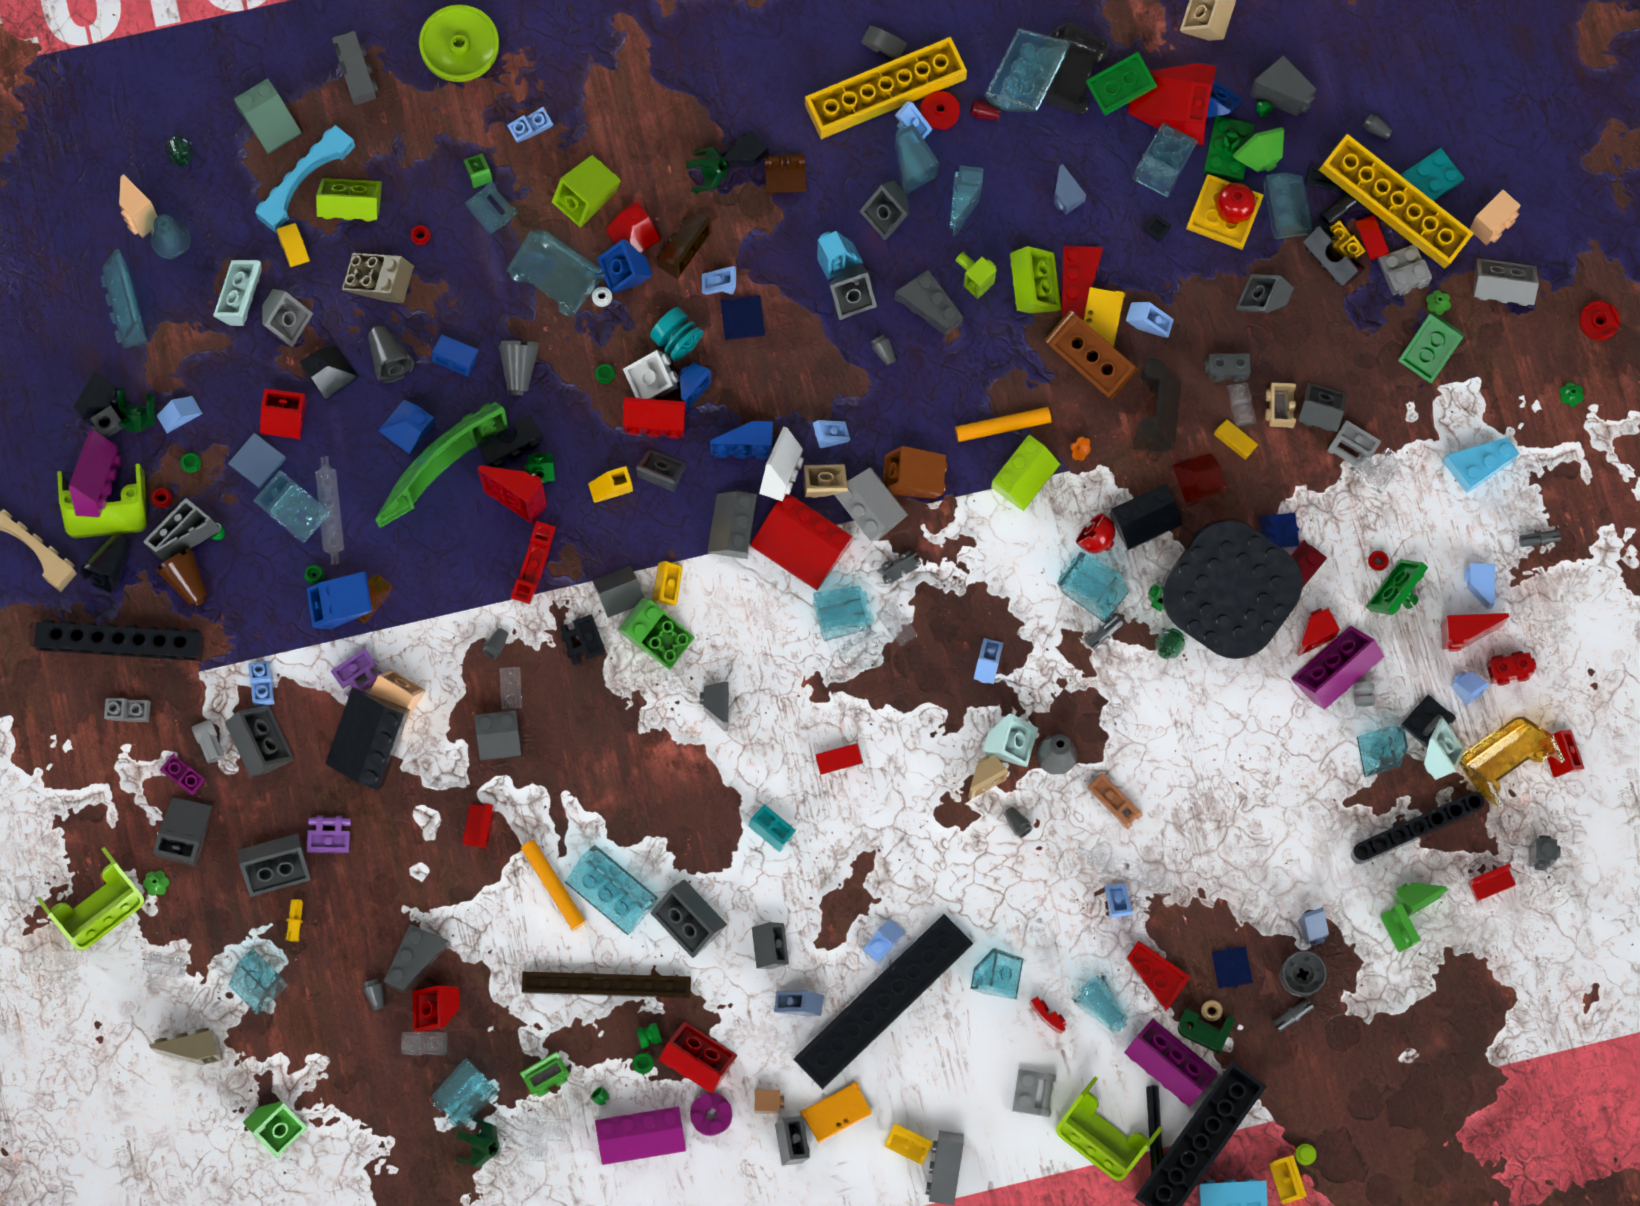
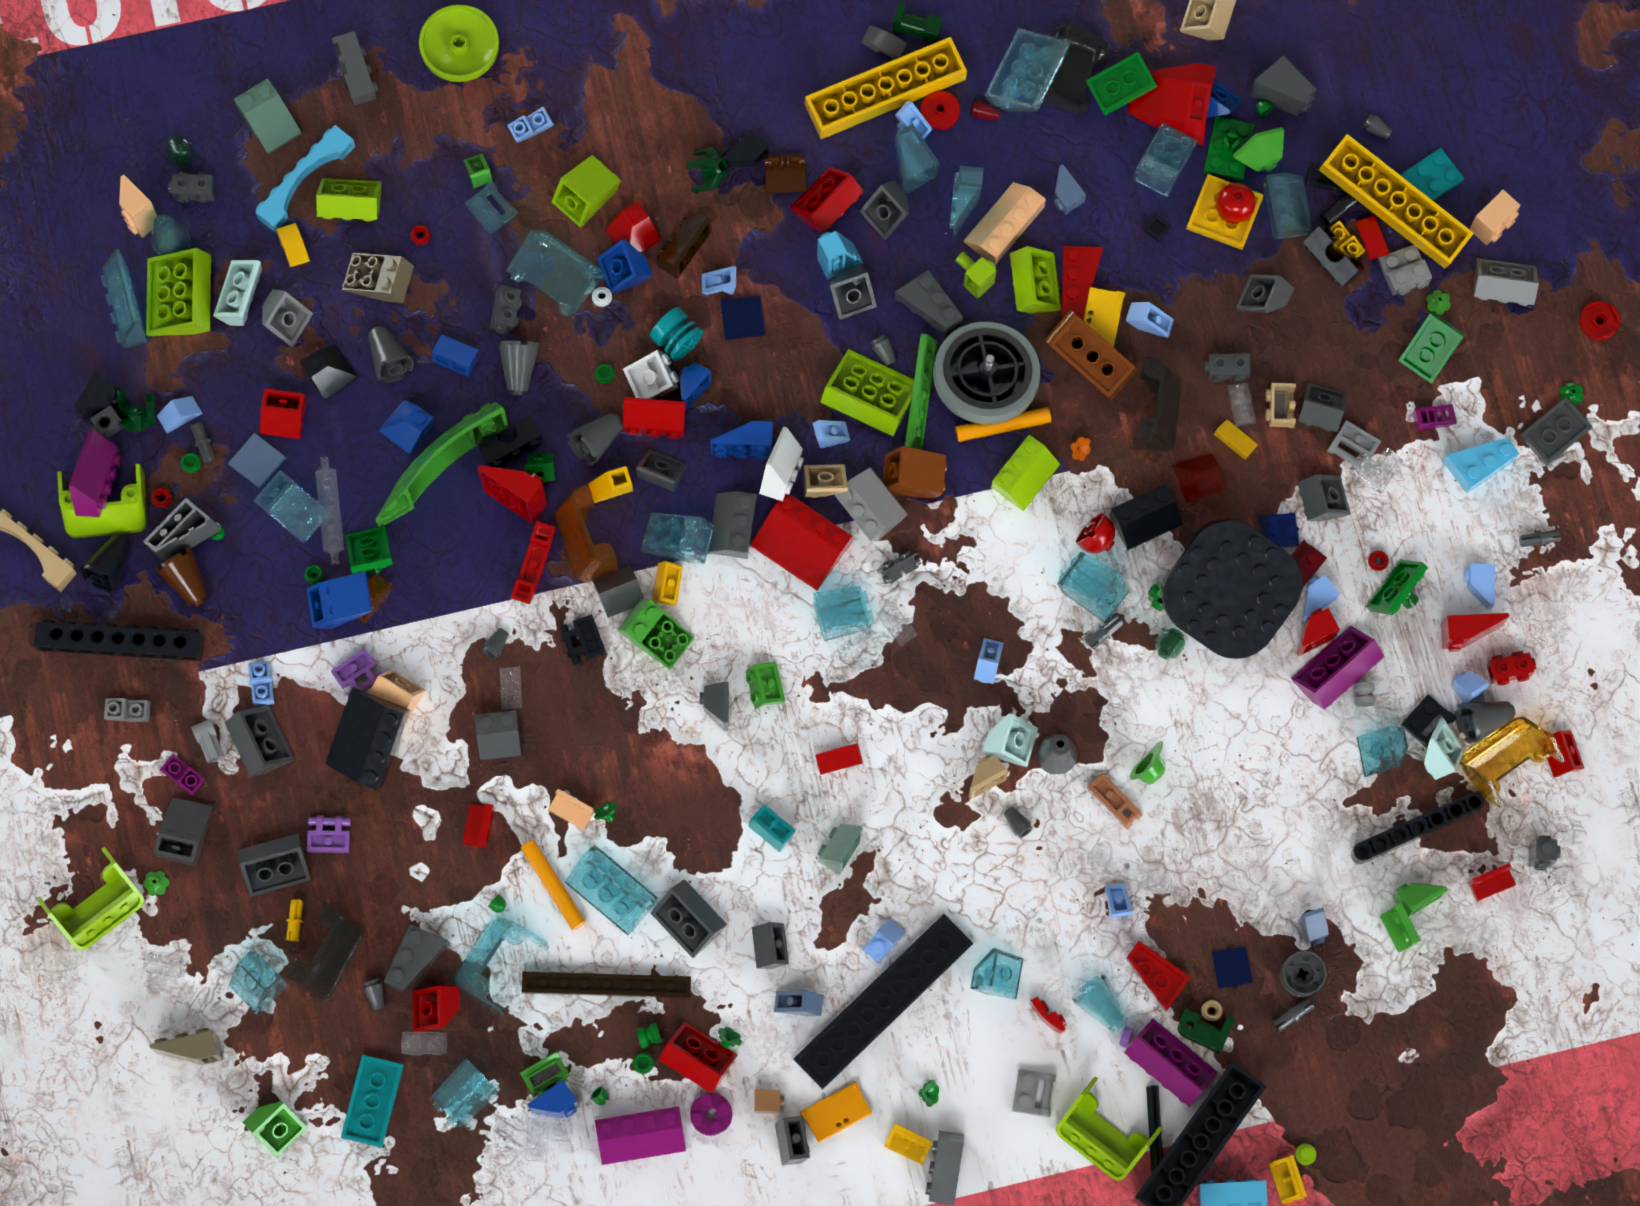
(178, 293): none -> lime slope
(192, 187): none -> dark grey brick
(202, 442): none -> dark grey axle
(332, 958): none -> clear smoke windscreen
(368, 550): none -> green plate
(372, 1101): none -> teal plate
(469, 975): none -> clear light blue windscreen
(483, 1145): dark green piece -> none
(497, 904): none -> green hinge
(505, 309): none -> dark grey brick
(555, 1102): none -> blue slope
(571, 810): none -> light nougat panel
(587, 559): none -> clear orange windscreen
(595, 437): none -> dark grey cone
(606, 811): none -> green plant
(678, 537): none -> clear light blue slope
(729, 1037): none -> green plant
(764, 684): none -> bright green bracket
(827, 199): none -> red slope
(840, 847): none -> sand green slope
(869, 392): none -> lime slope
(916, 25): none -> dark green piece
(921, 392): none -> bright green tile
(929, 1093): none -> green plant
(986, 373): none -> black wheel
(1005, 222): none -> light nougat slope
(1126, 1037): none -> medium lavender tile
(1150, 767): none -> bright green piece
(1318, 595): none -> light blue slope
(1323, 497): none -> dark grey slope
(1421, 426): none -> magenta slope
(1482, 718): none -> dark grey cone
(1556, 431): none -> dark grey plate

